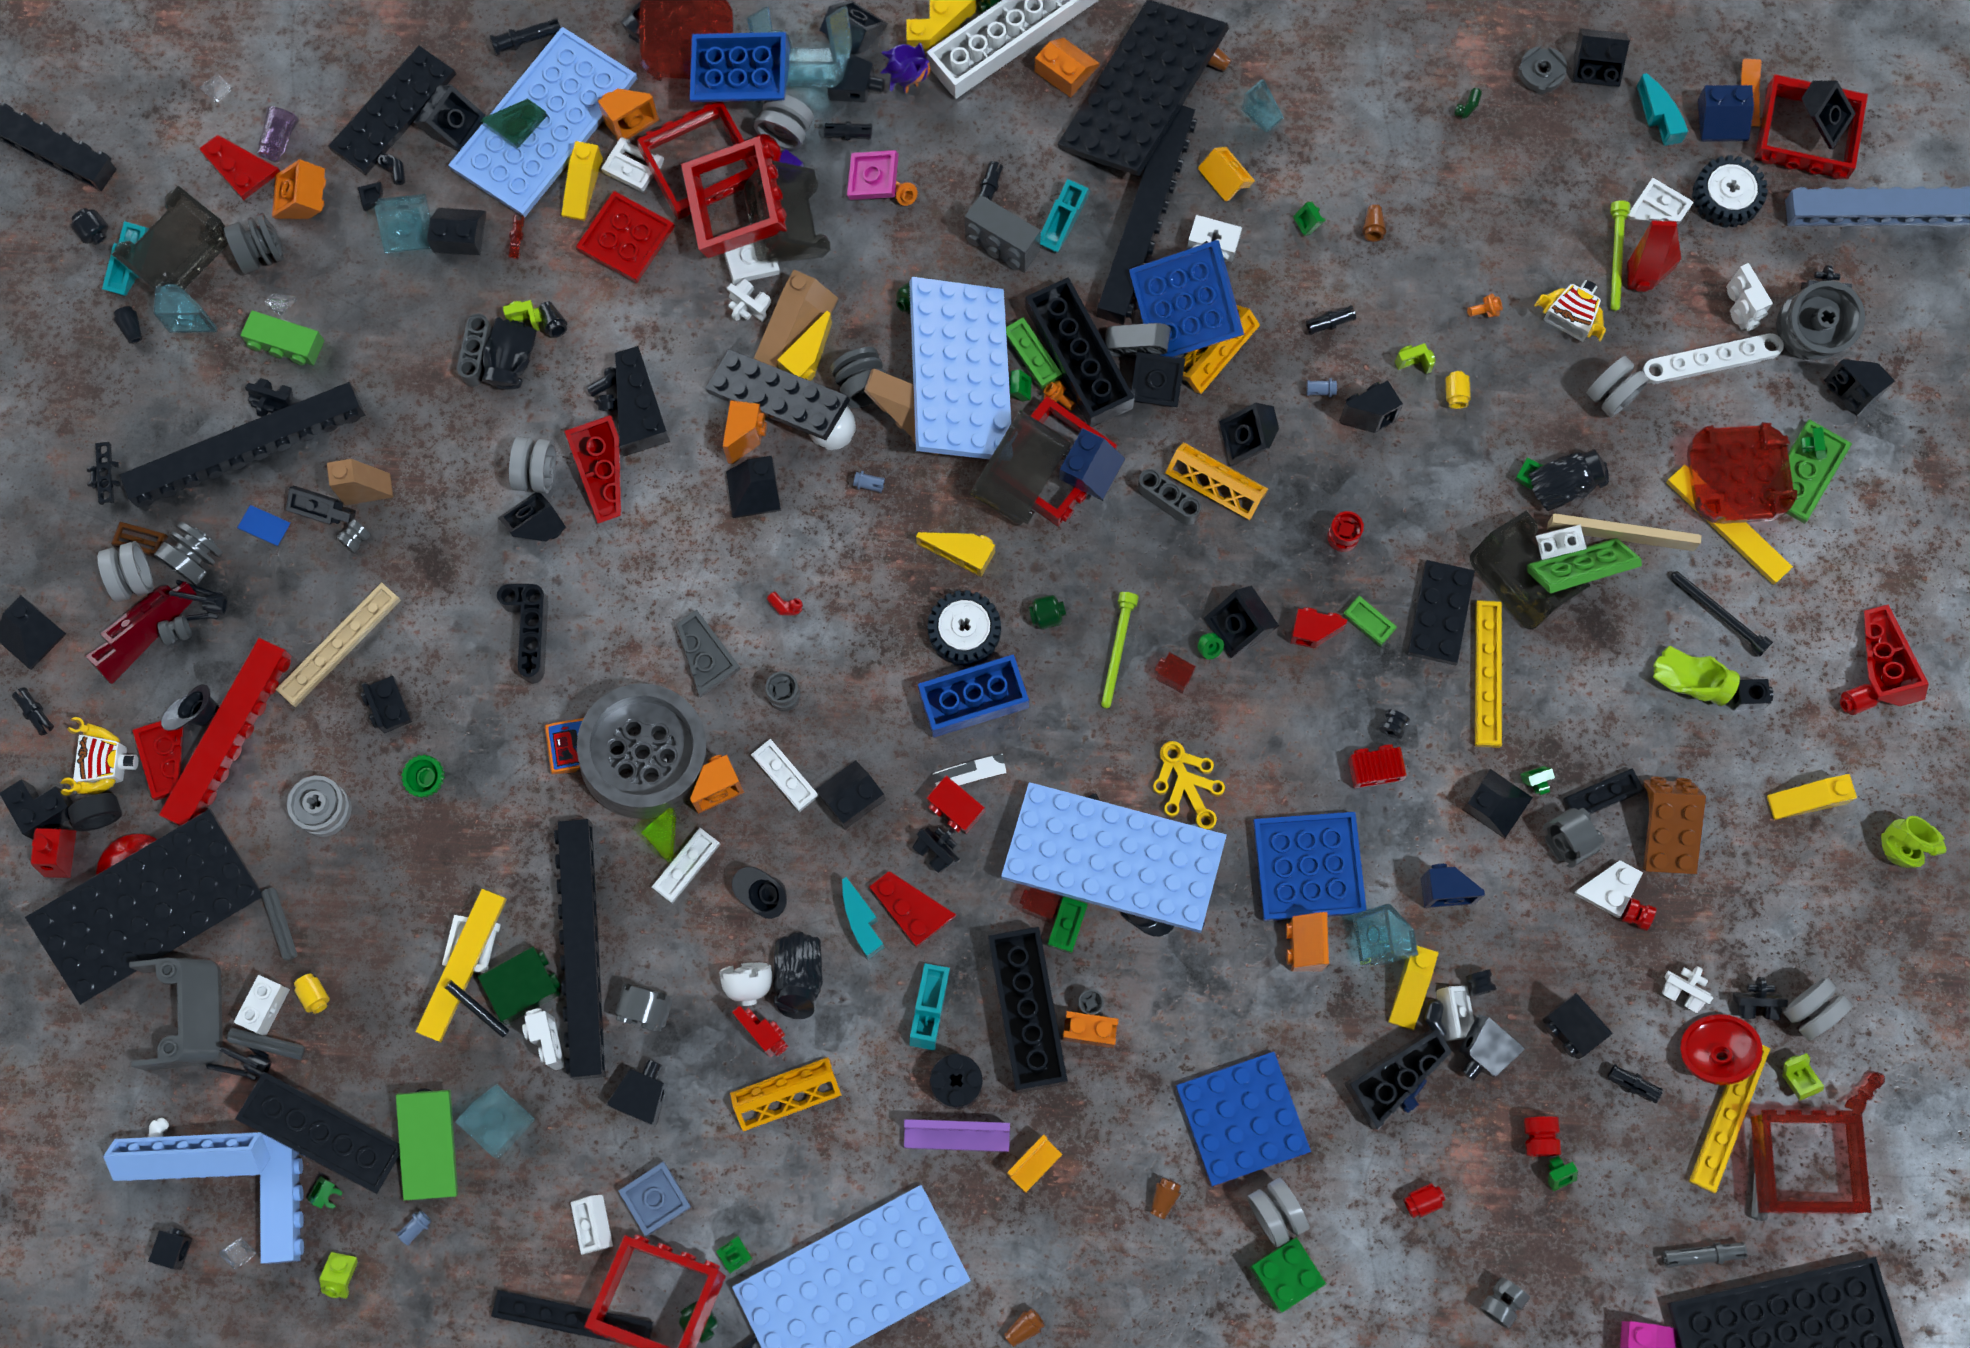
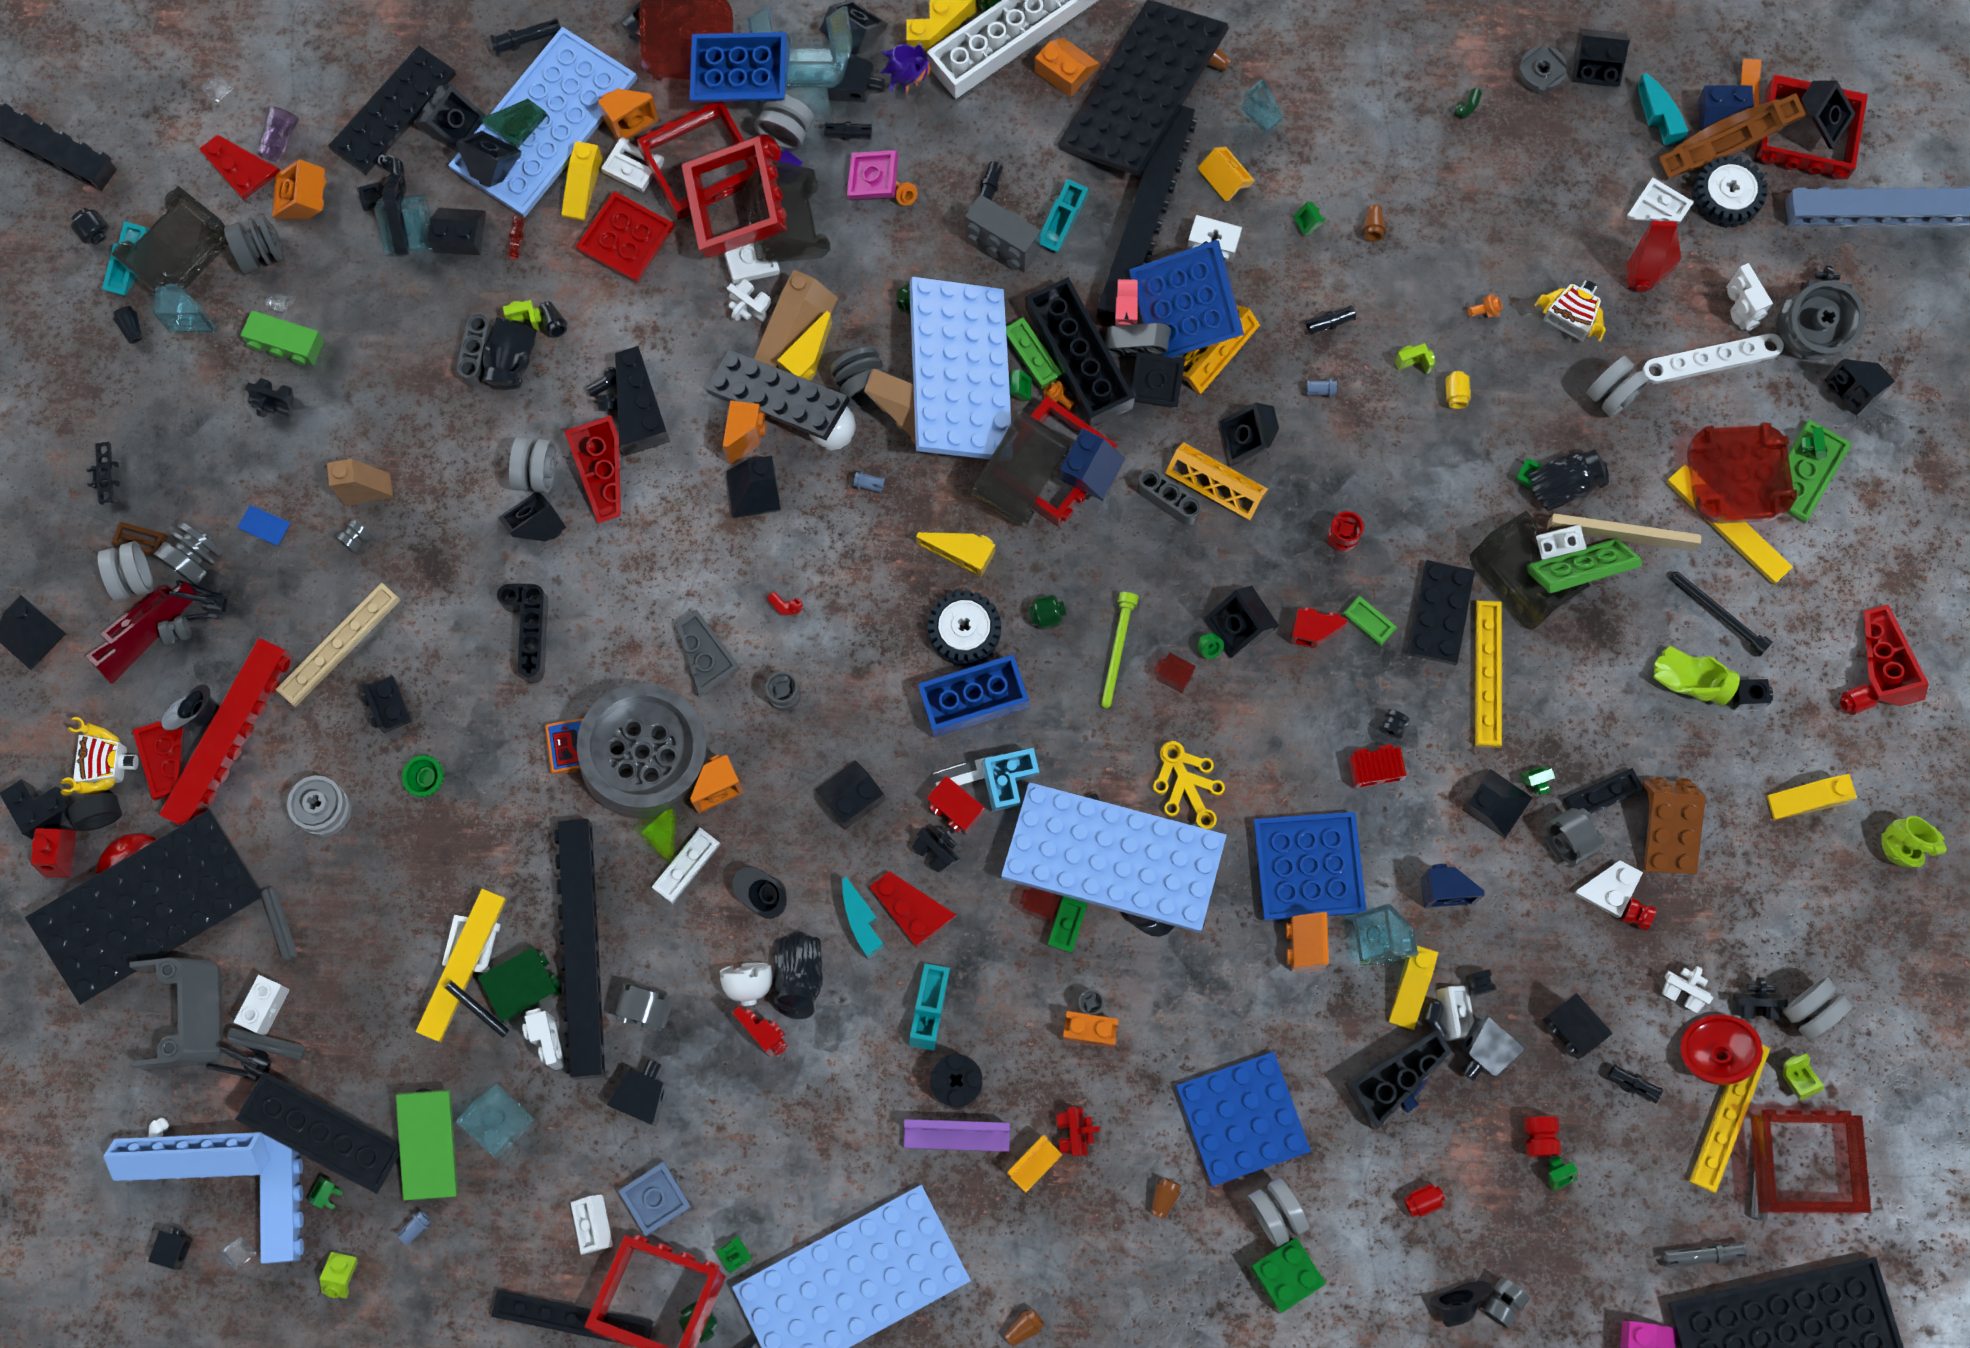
(32, 711): black pin -> none
(242, 445): black brick -> none
(311, 993): yellow brick -> none
(318, 506): black hinge -> none
(393, 196): none -> black beam
(487, 157): none -> black slope
(784, 775): white tile -> none
(803, 1079): light orange fence -> none
(1003, 772): none -> medium azure brick
(1027, 1010): black brick -> none
(1080, 1131): none -> red hips
(1126, 302): none -> coral leg
(1372, 409): black slope -> none
(1461, 1302): none -> black piece
(1619, 211): lime piece -> none
(1732, 135): none -> dark orange piece
(1859, 1102): clear red piece -> none

